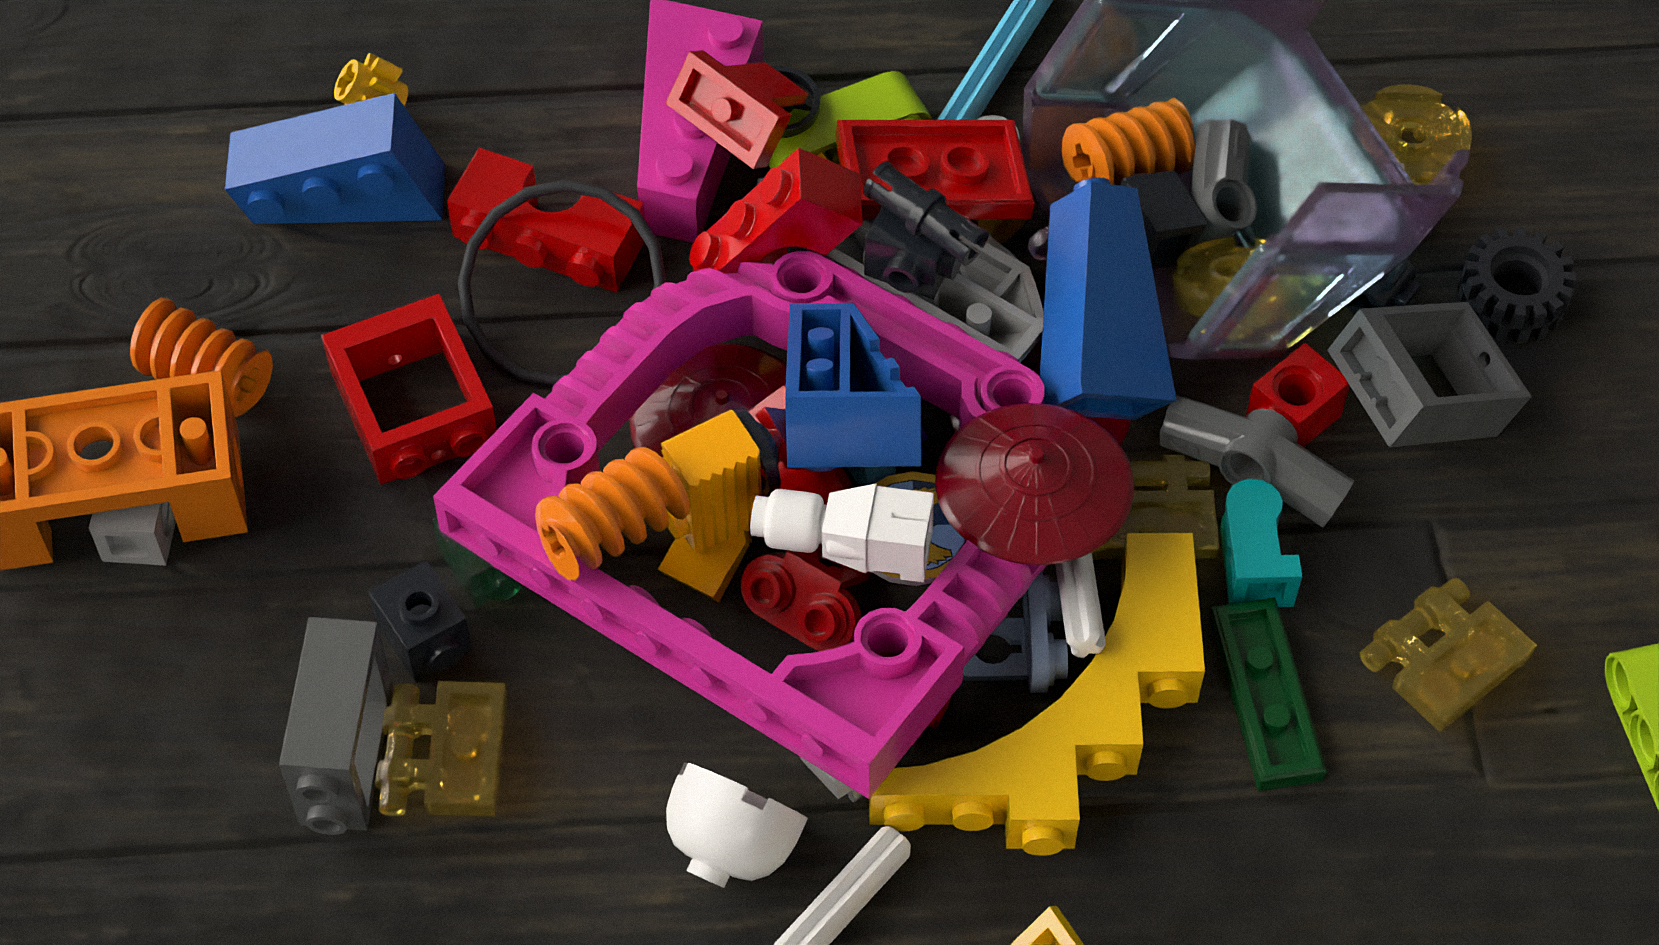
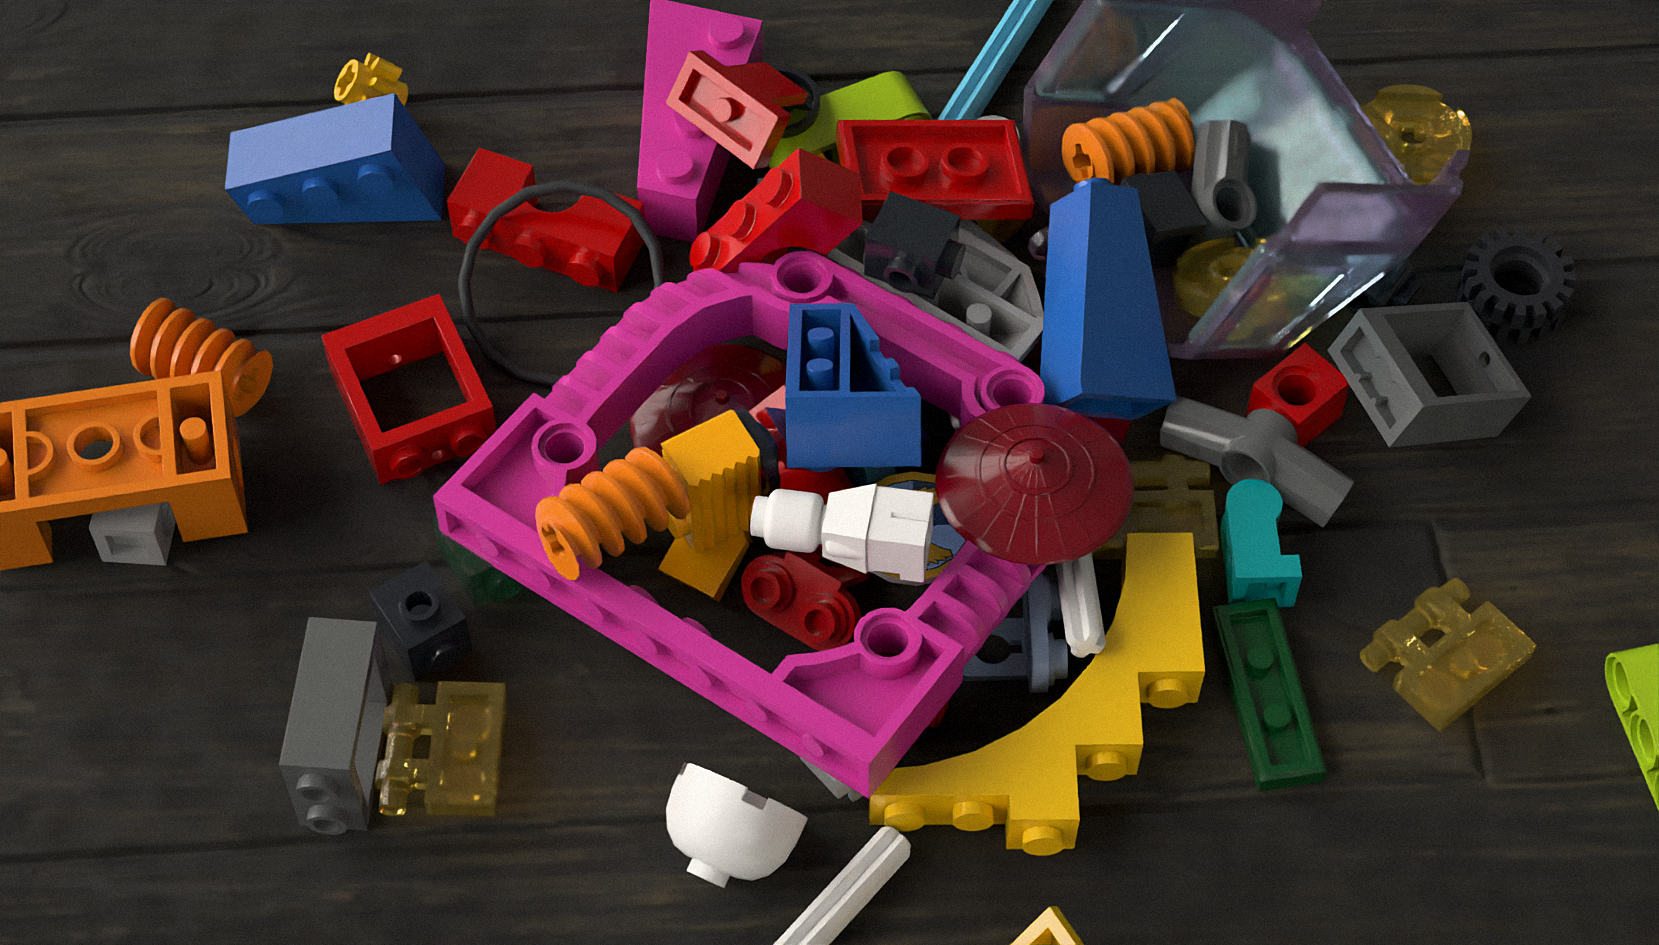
(925, 213): black pin -> none

